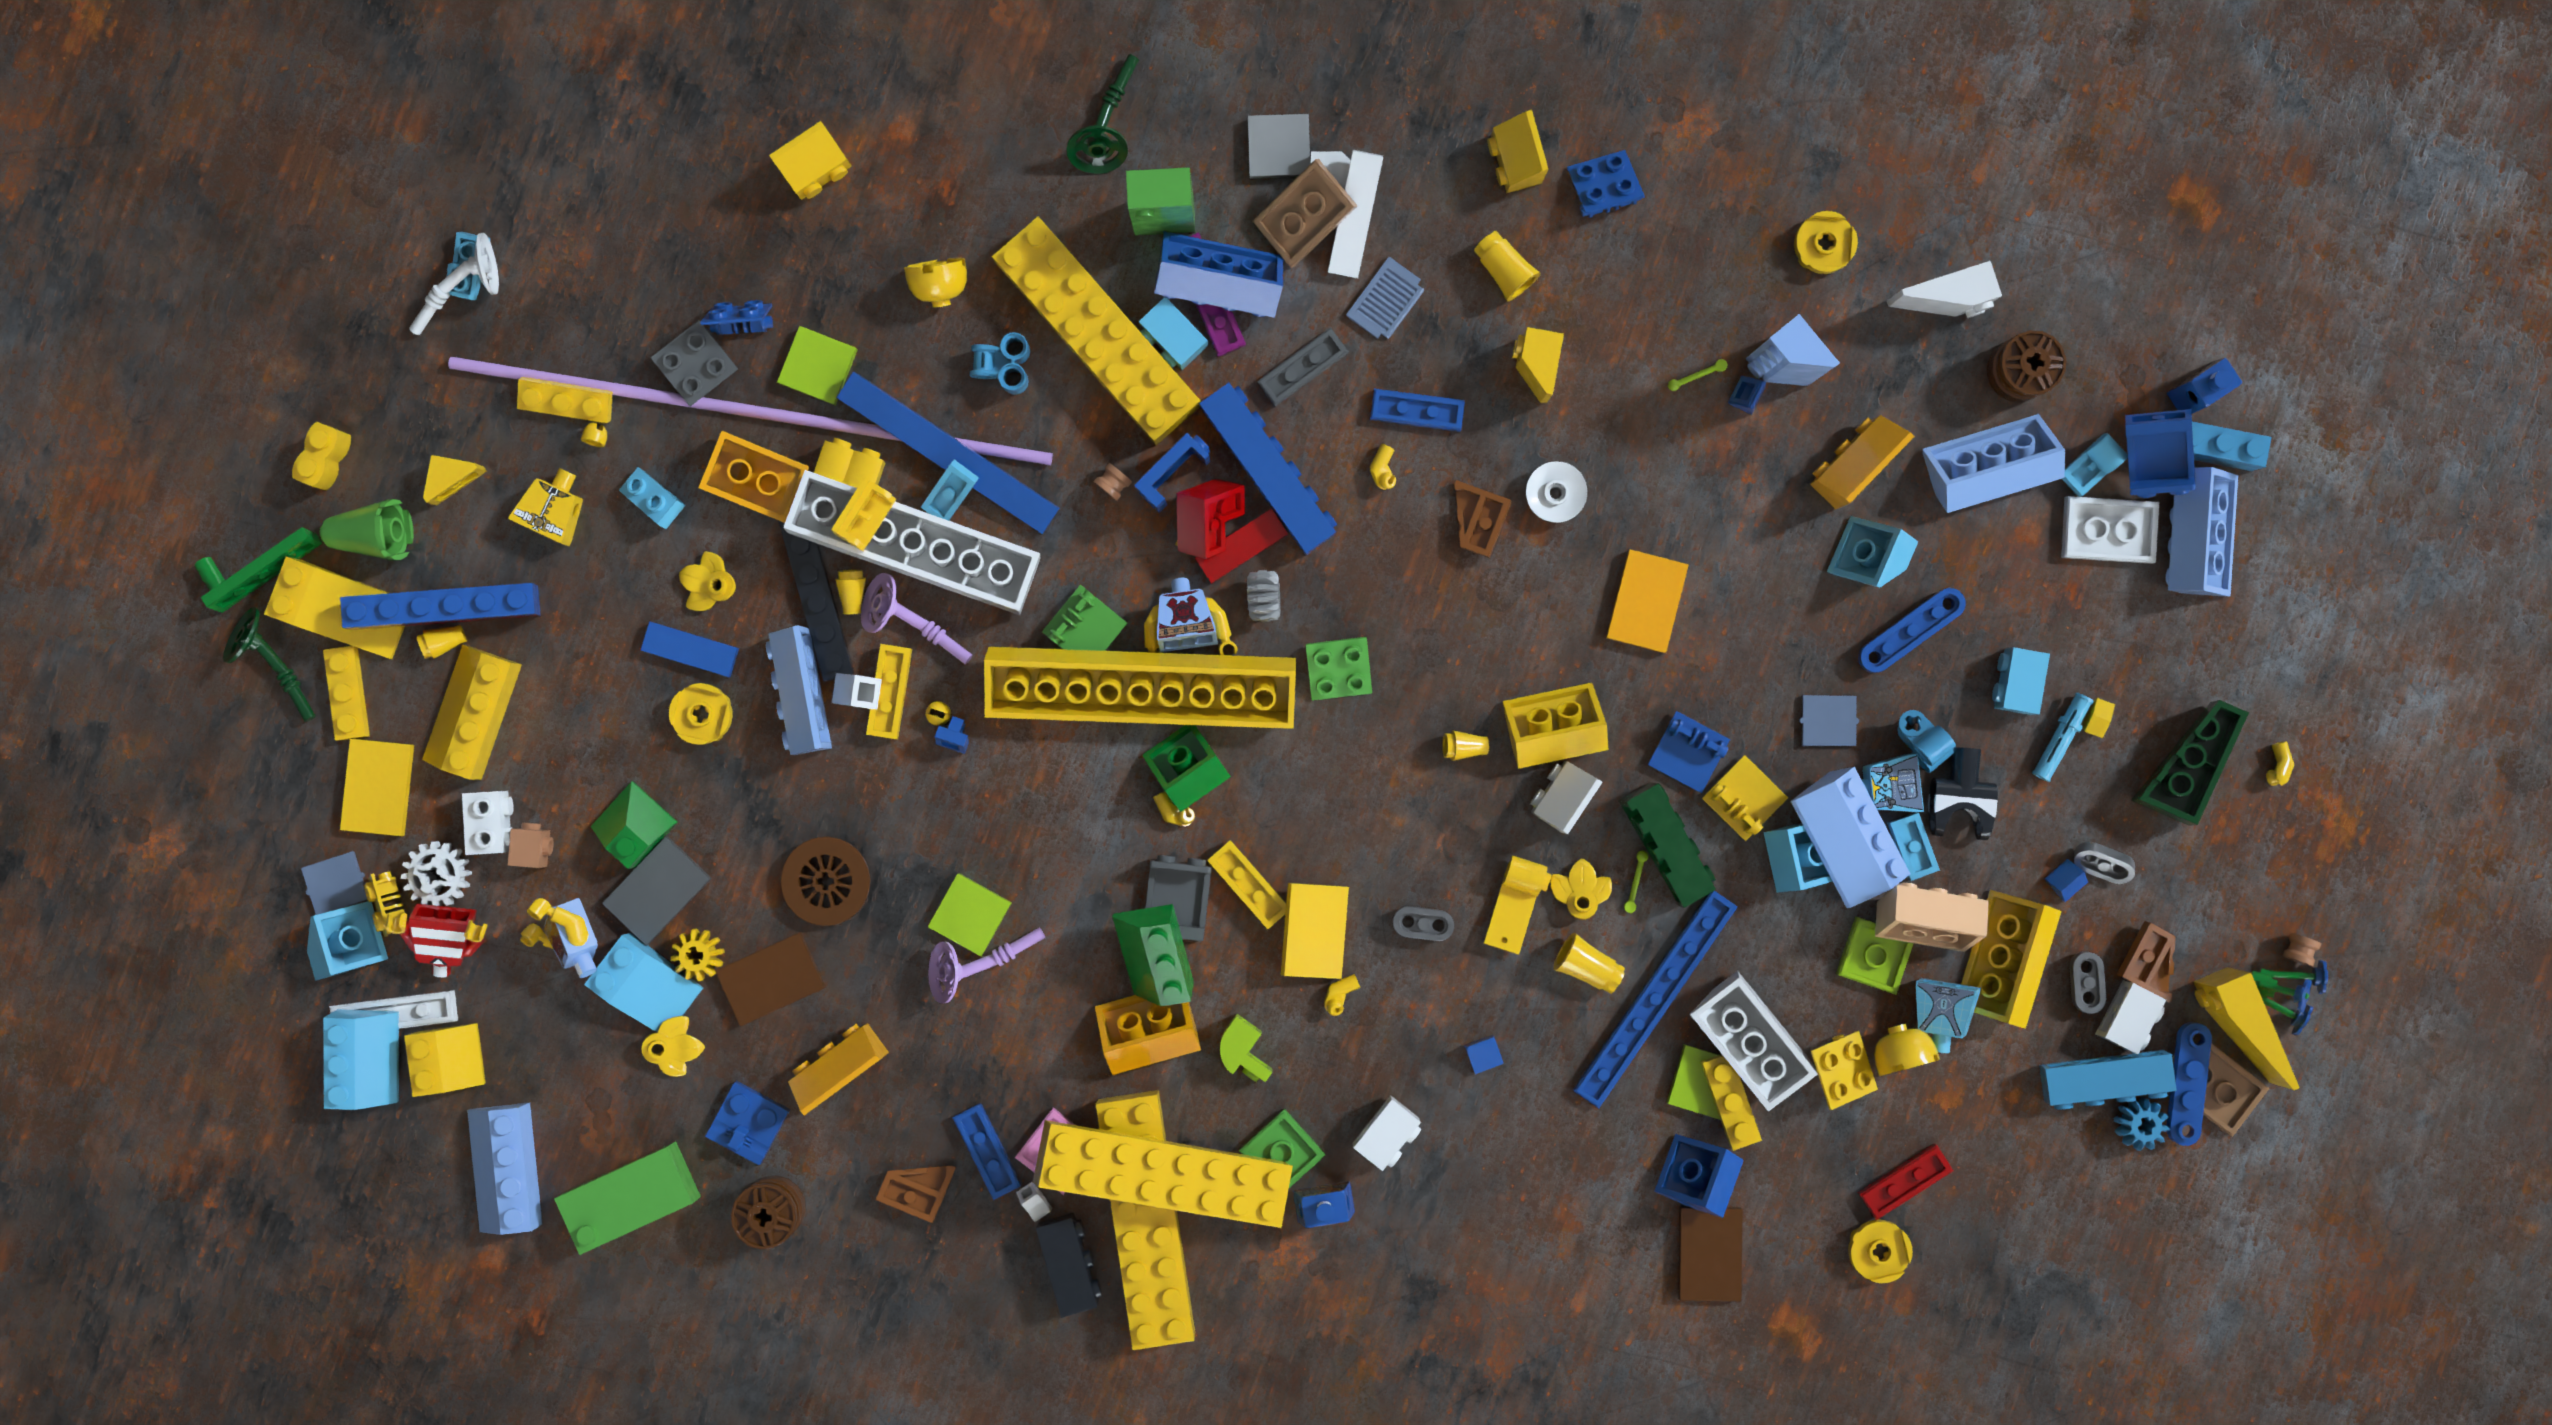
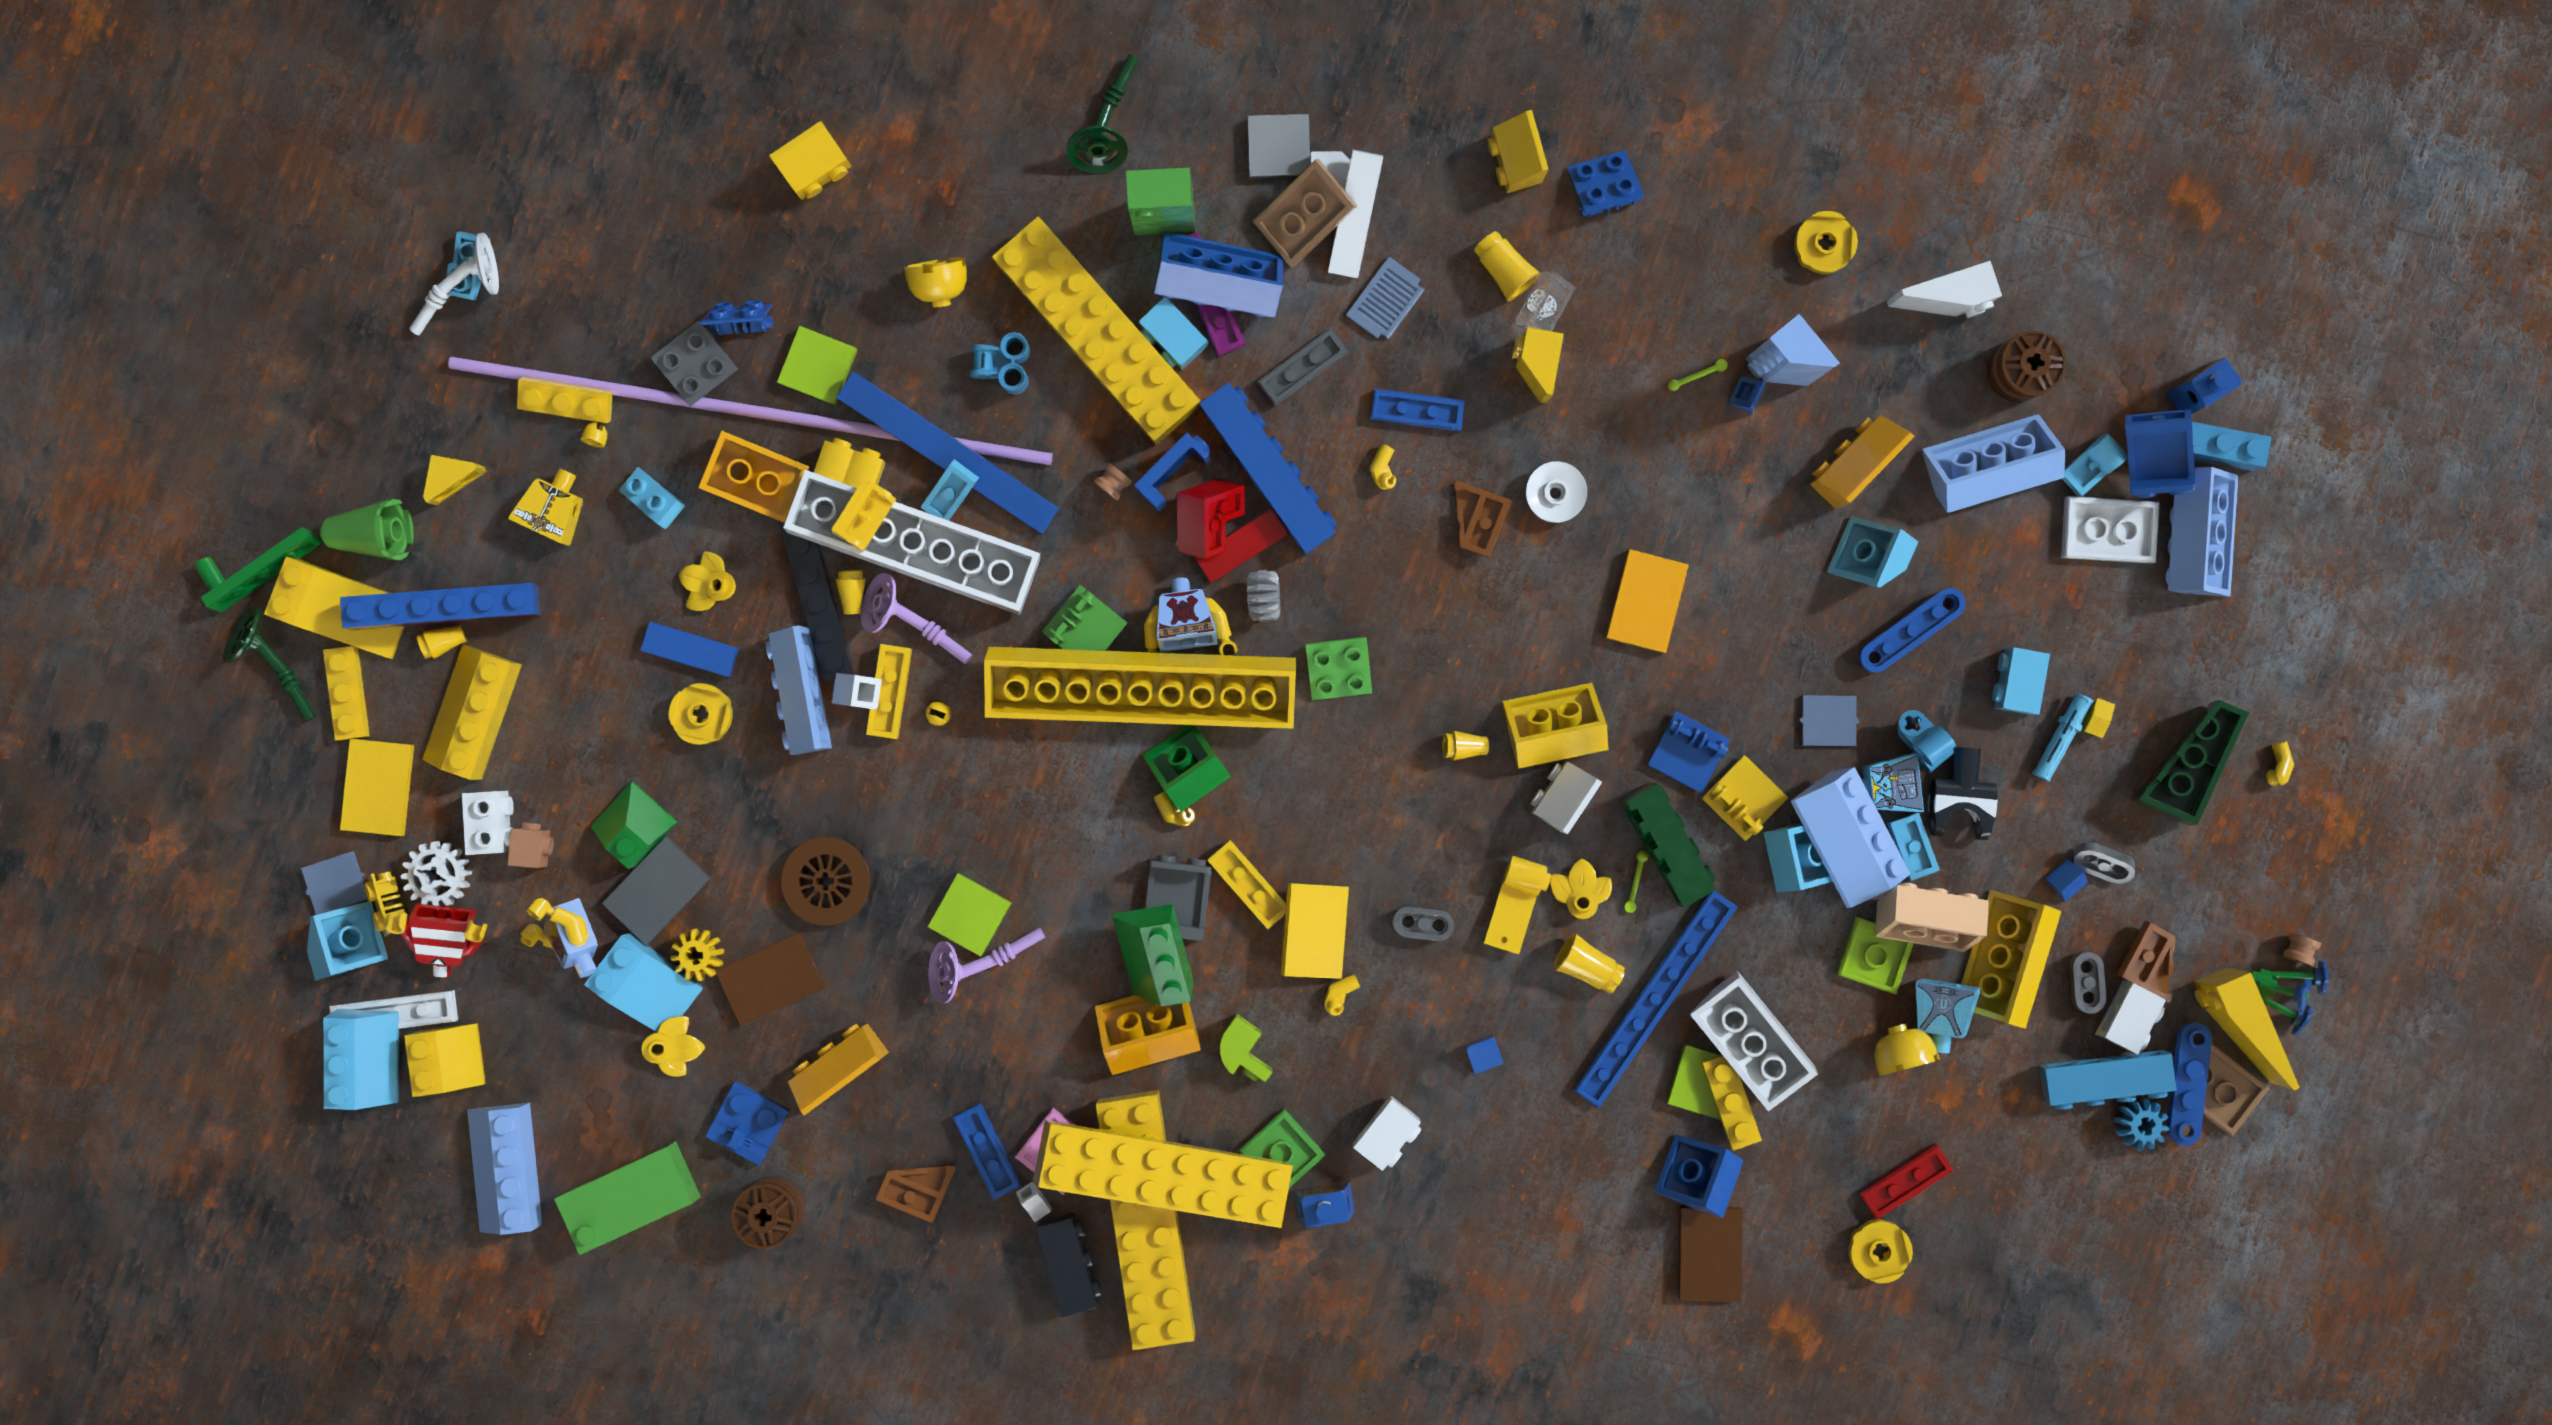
(320, 460): yellow brick -> none
(953, 736): blue tile -> none
(1545, 302): none -> clear slope
(1844, 1069): yellow hinge -> none

